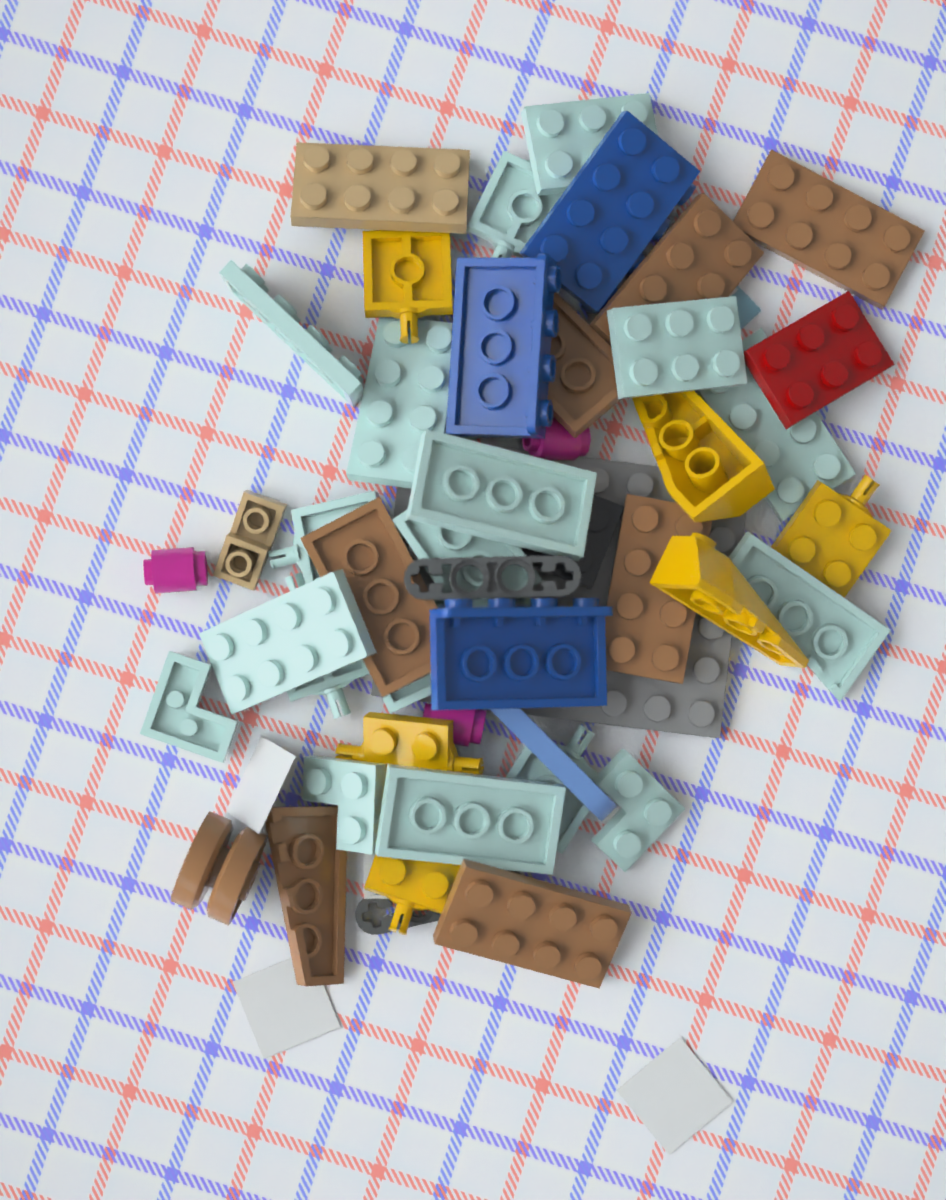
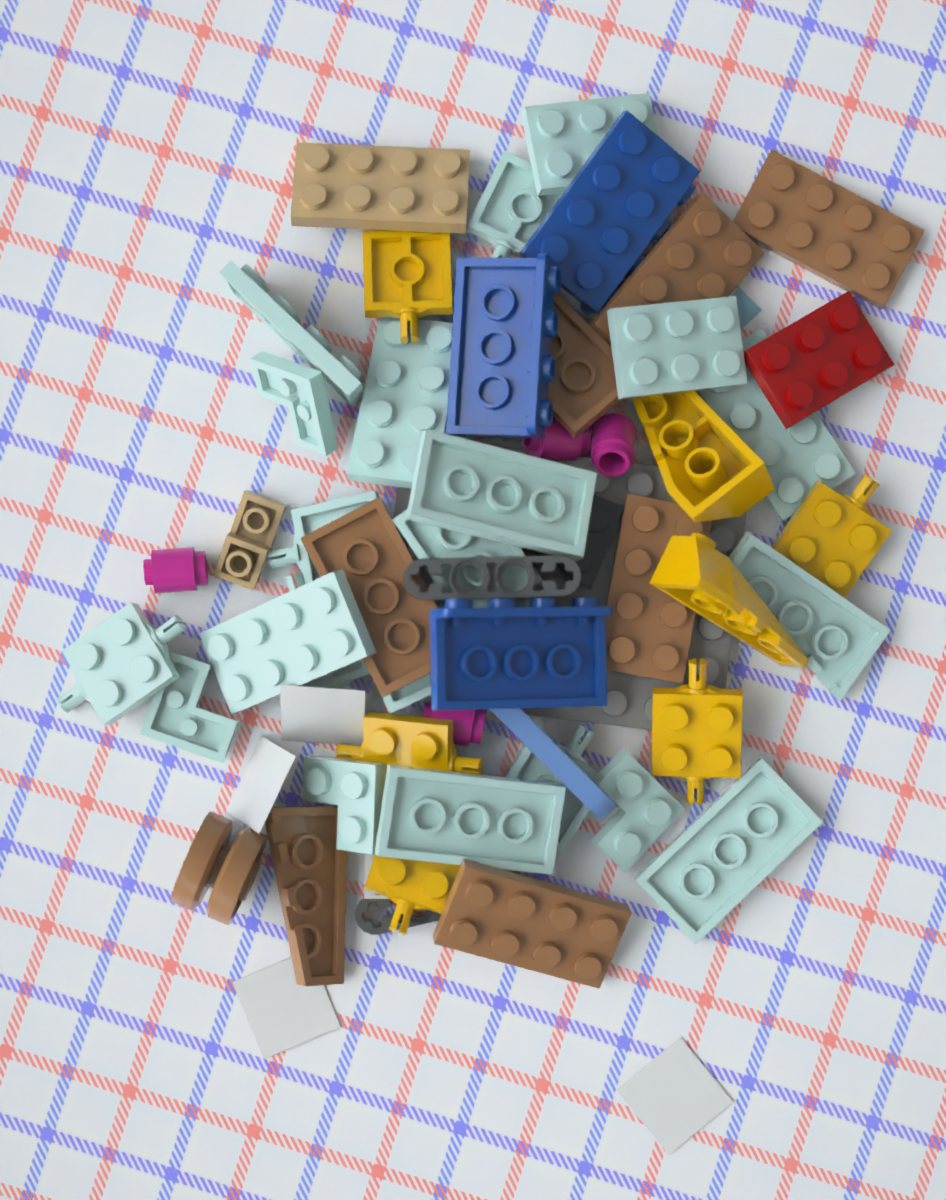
(121, 663): none -> light aqua plate
(303, 393): none -> light aqua plate
(322, 715): none -> white sticker
(613, 444): none -> dark pink brick
(696, 731): none -> yellow plate
(728, 850): none -> light aqua plate

